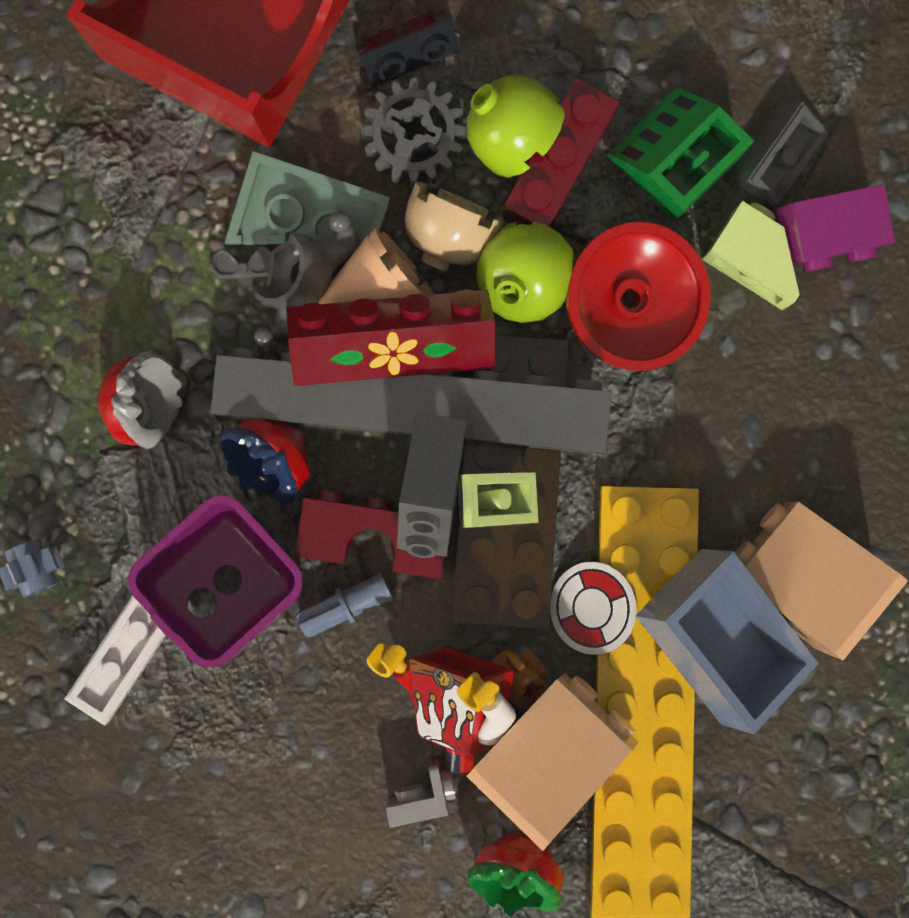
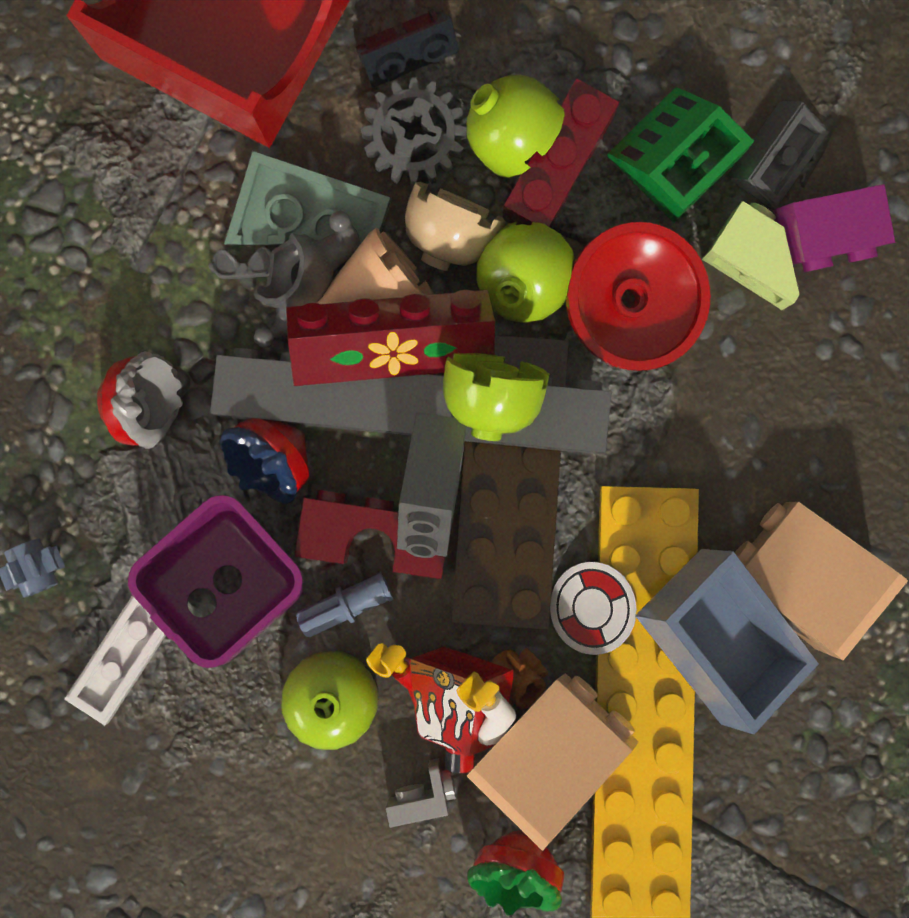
(341, 681): none -> lime cylinder
(493, 394): none -> lime cylinder
(497, 499): yellowish green slope -> none

